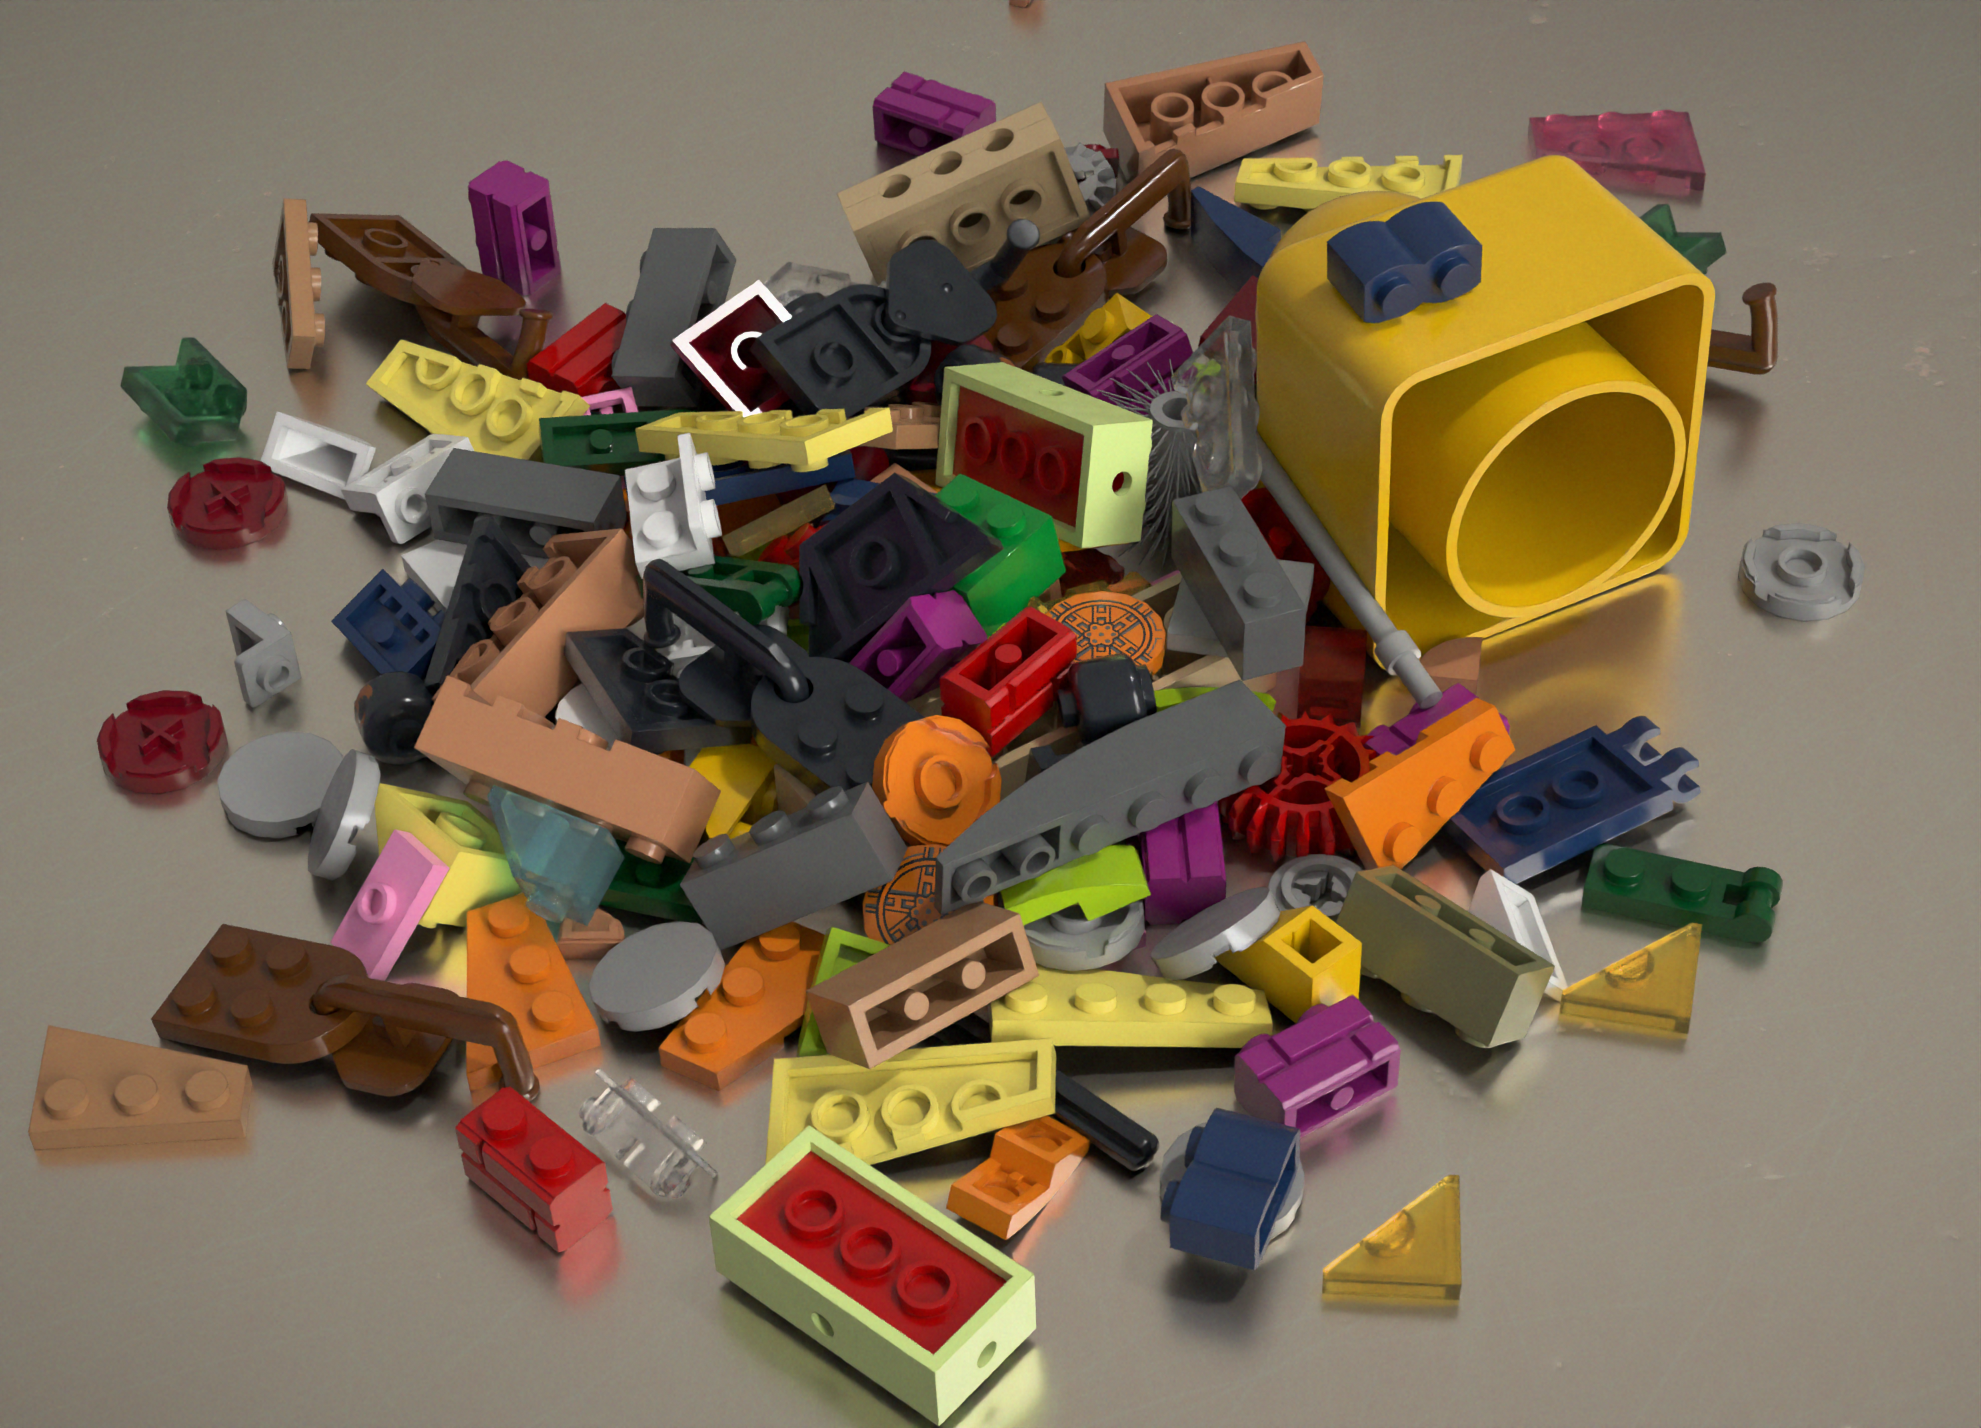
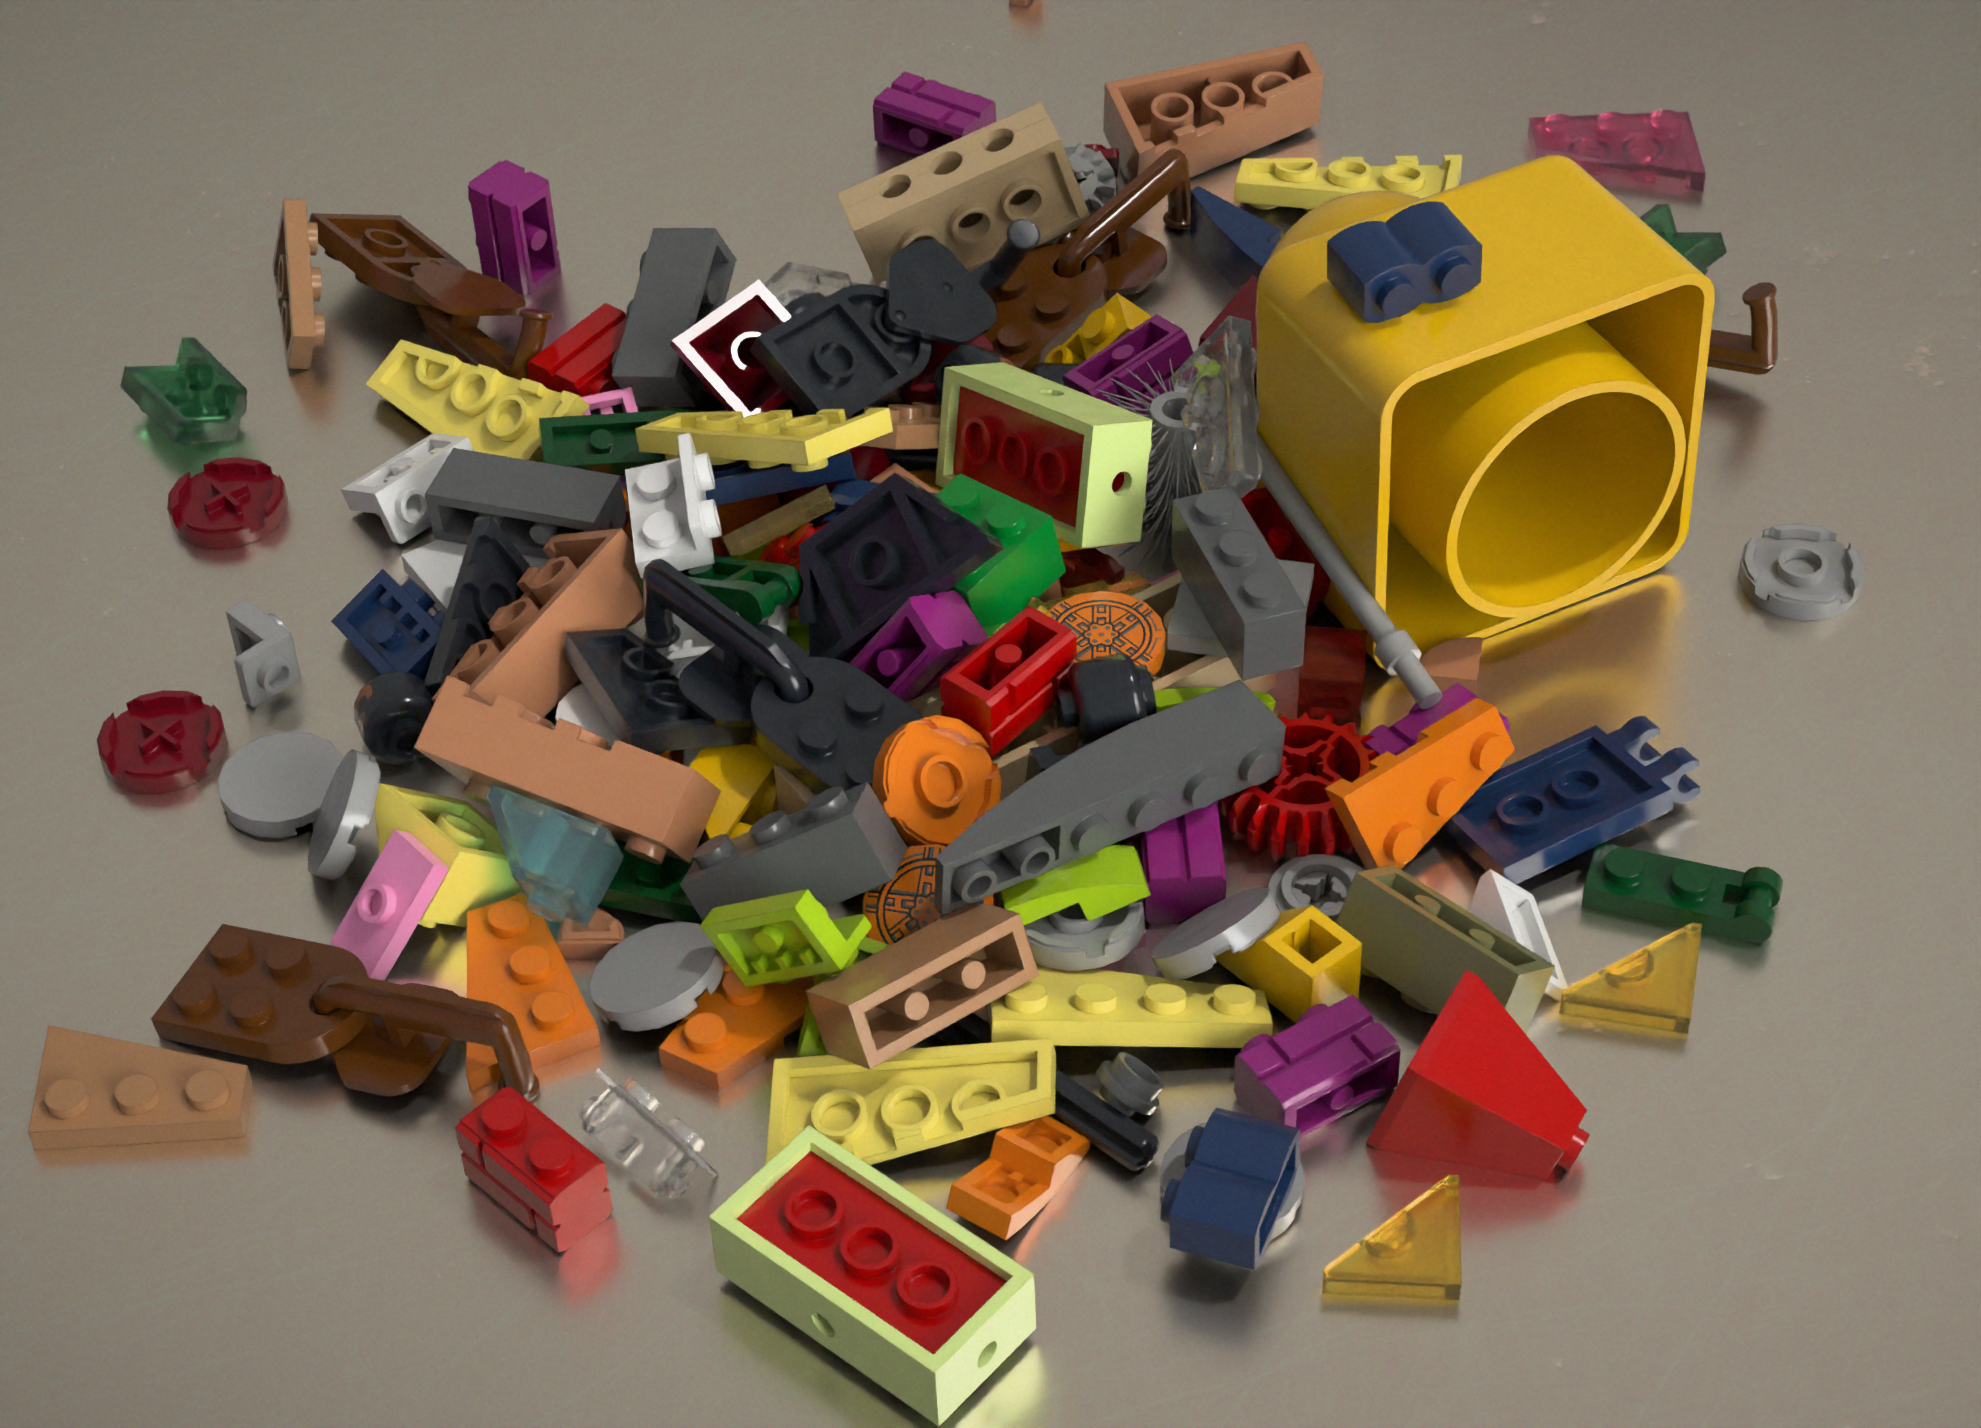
(316, 454): white slope -> none
(784, 938): none -> lime bracket
(1129, 1085): none -> dark grey plate
(1482, 1095): none -> red slope

